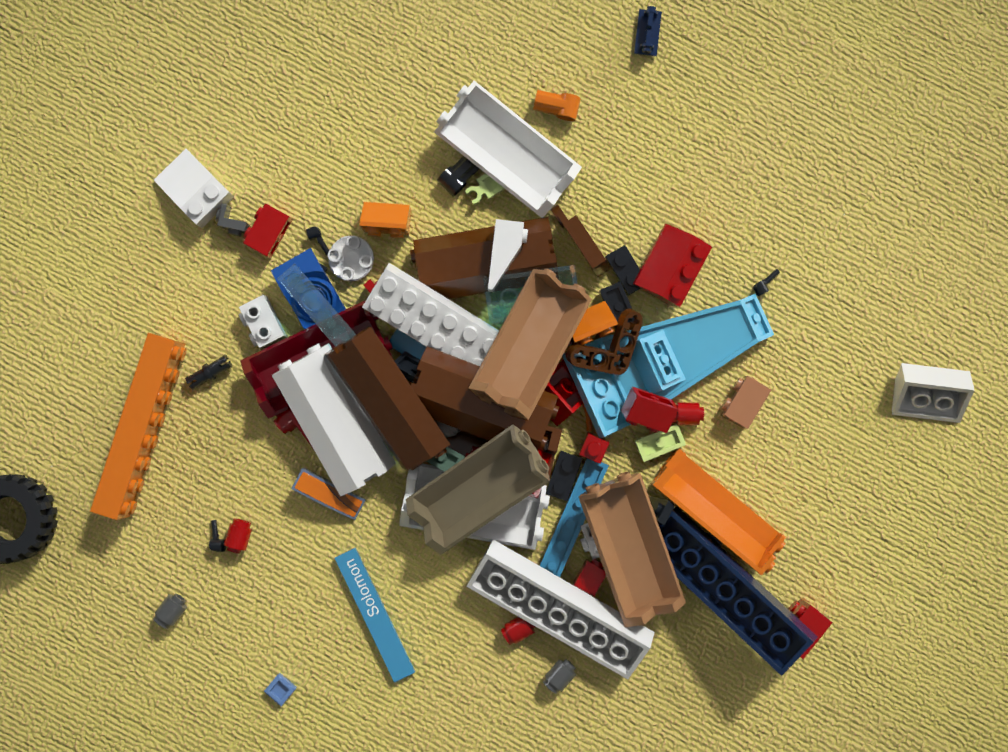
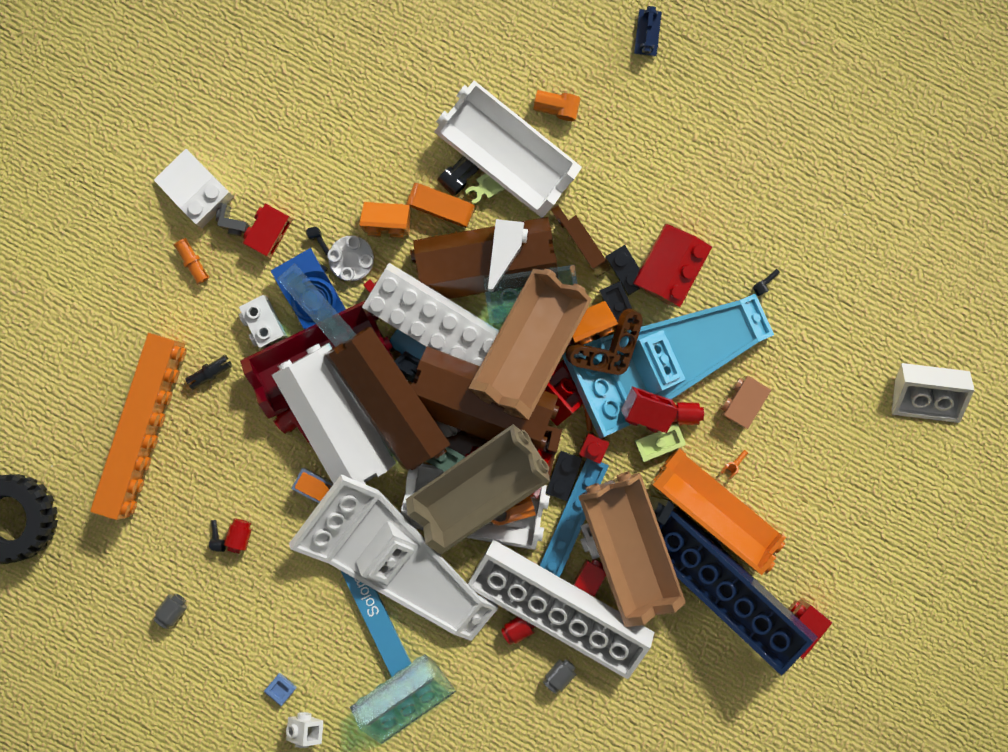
(191, 261): none -> orange pin
(304, 730): none -> white brick
(360, 533): none -> white wing
(402, 699): none -> clear light blue slope
(440, 205): none -> orange beam
(520, 511): none -> orange piece
(733, 466): none -> orange hand

